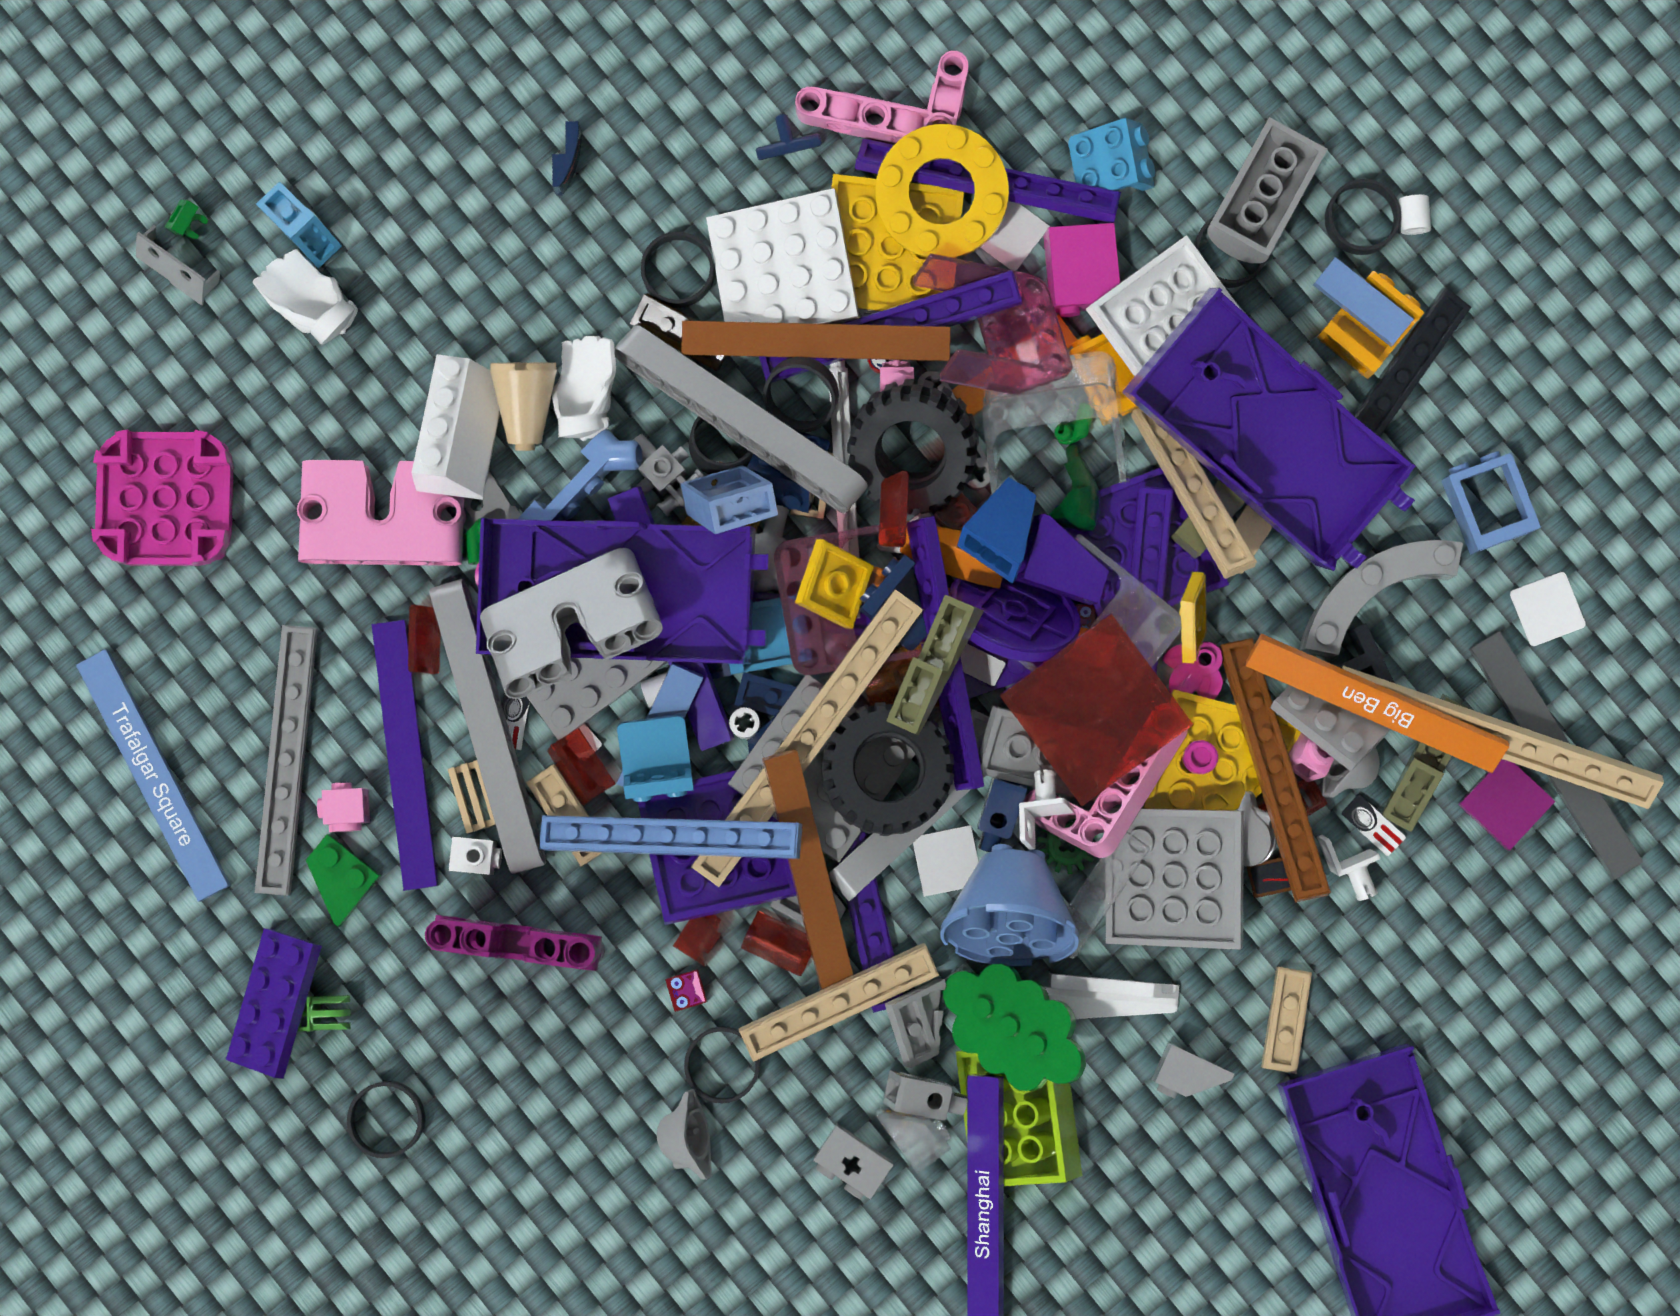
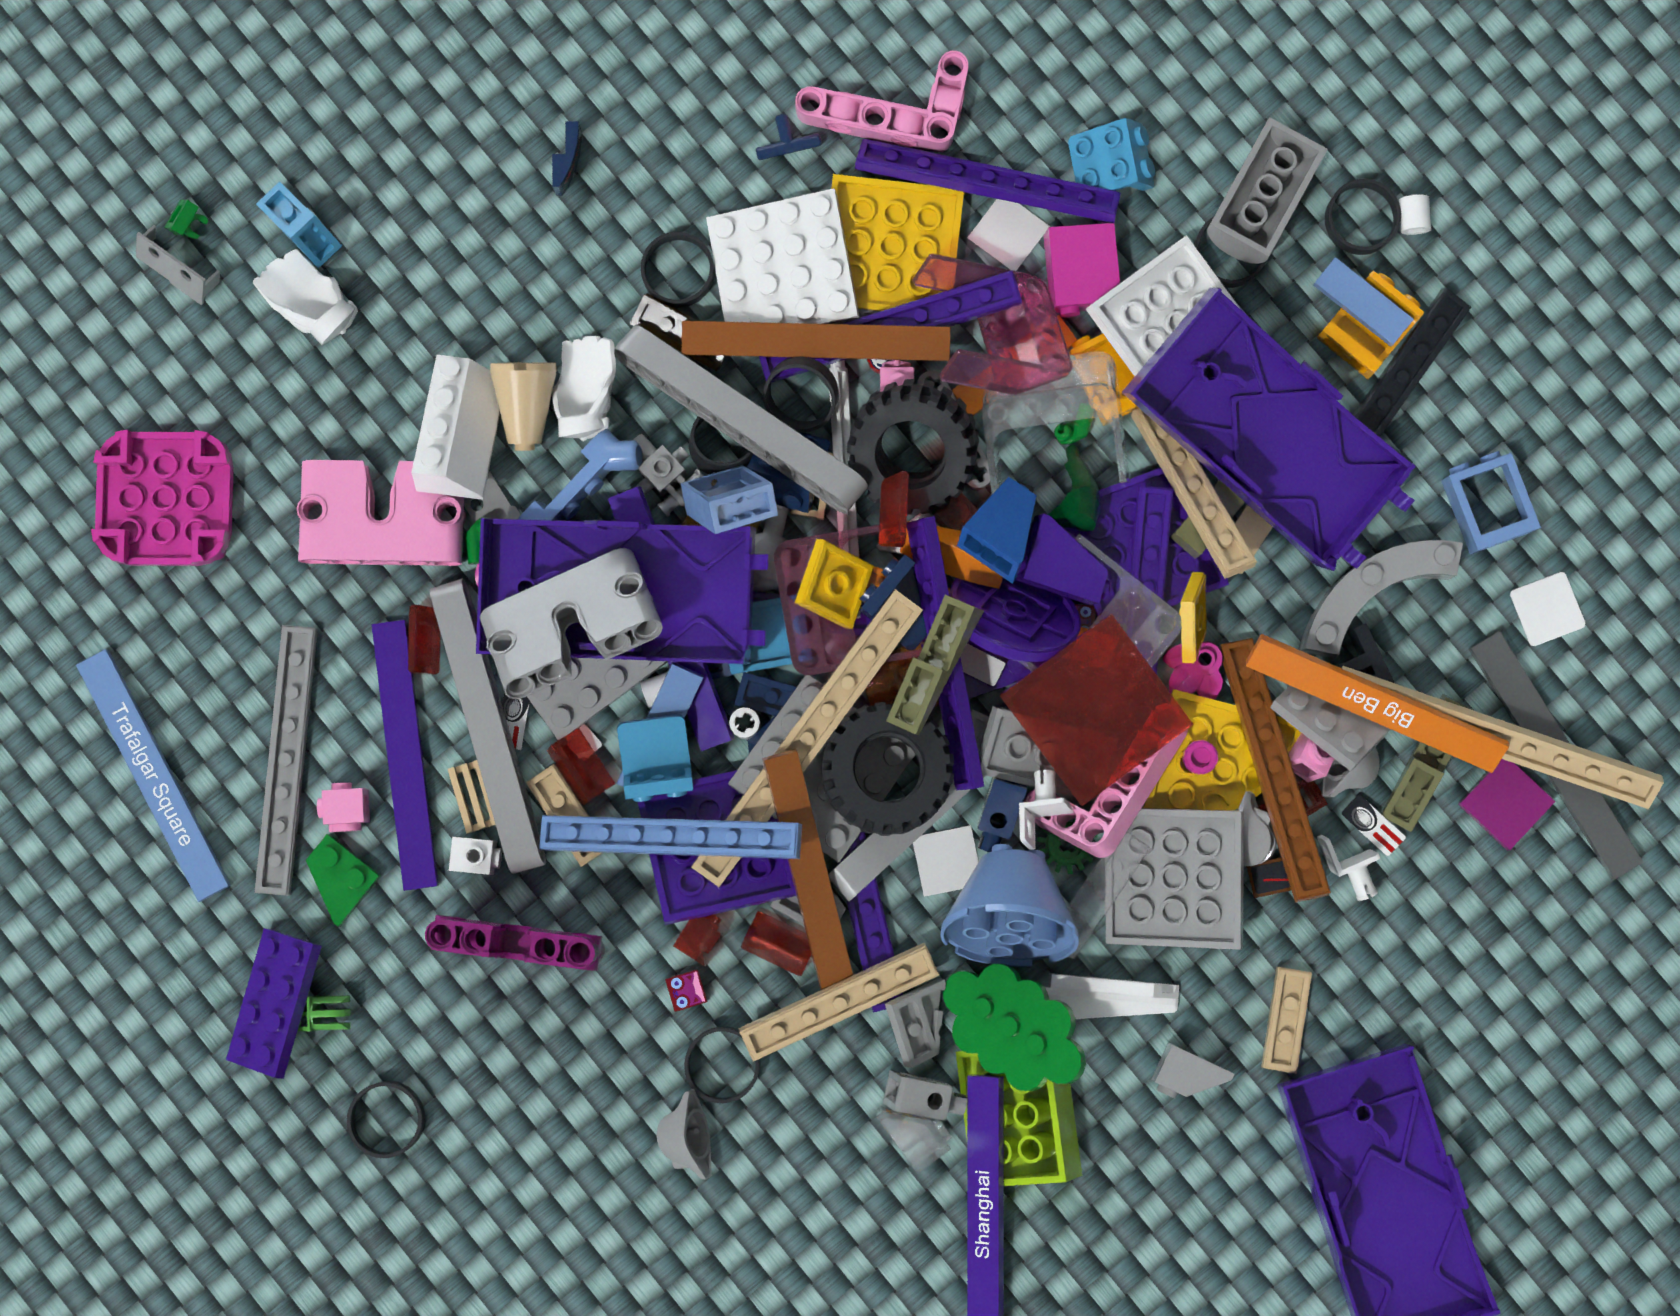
(872, 1163): light grey brick -> none
(930, 144): yellow plate -> none

